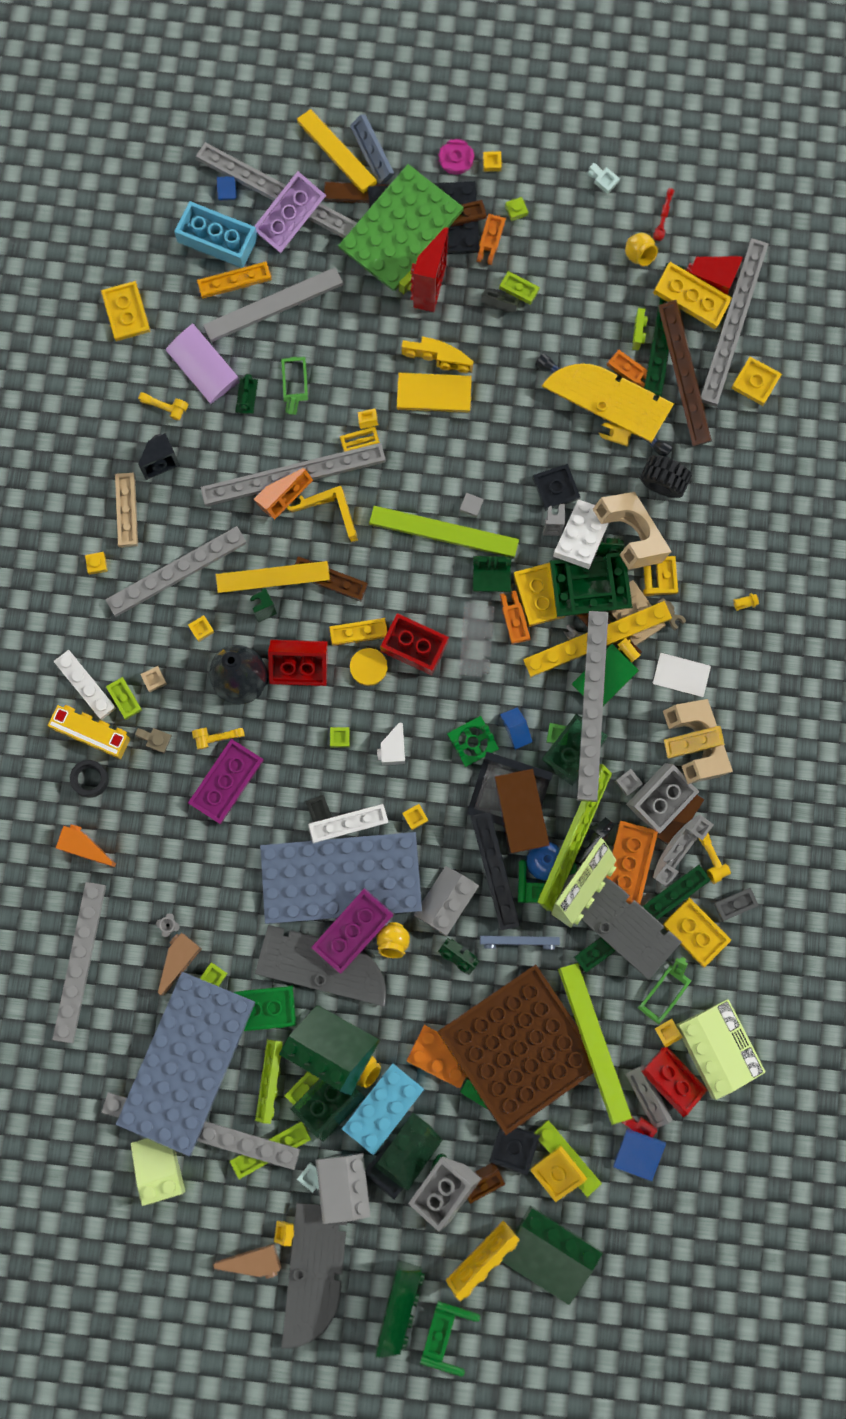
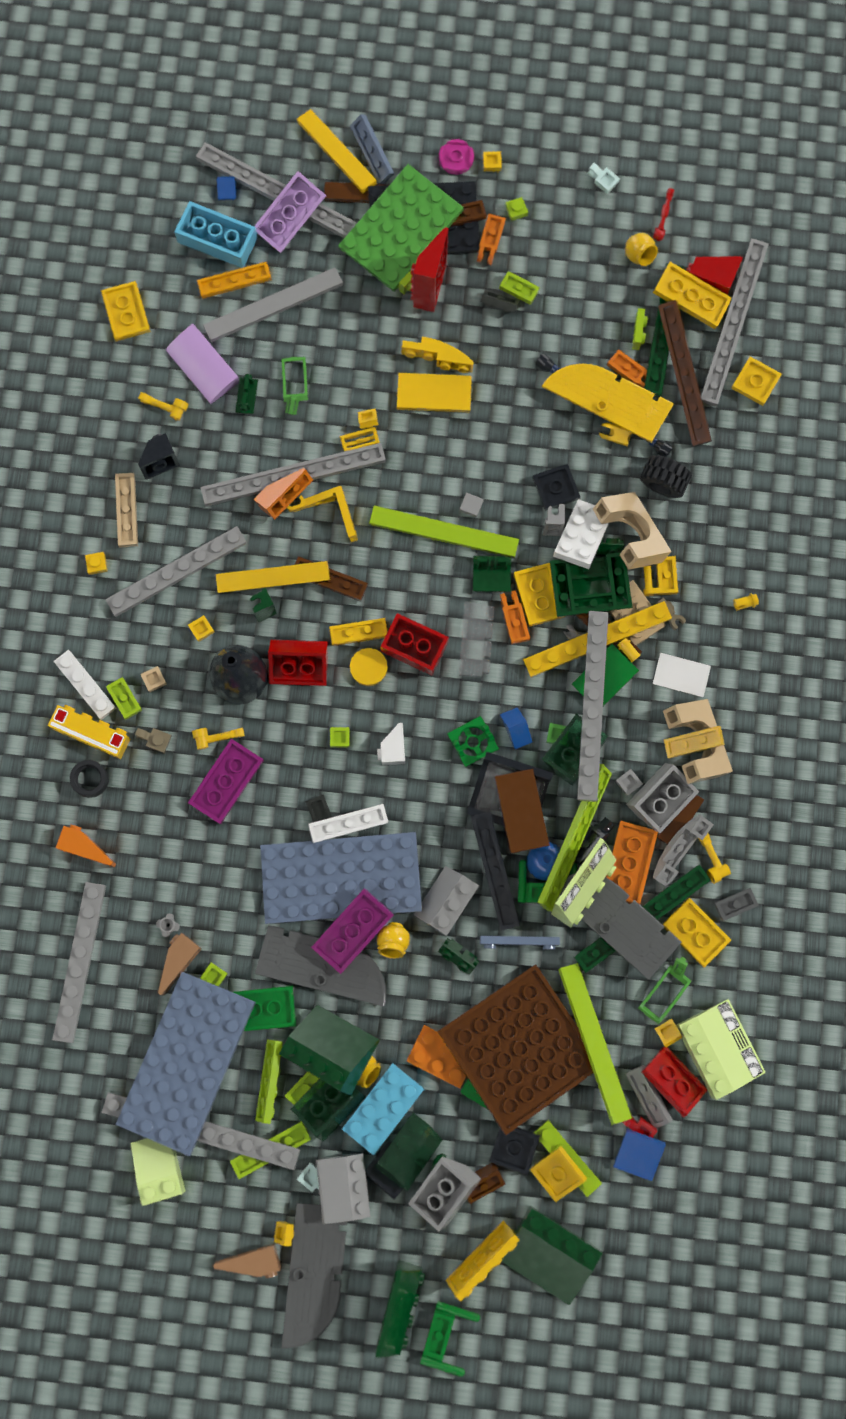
(415, 817): yellow plate -> none

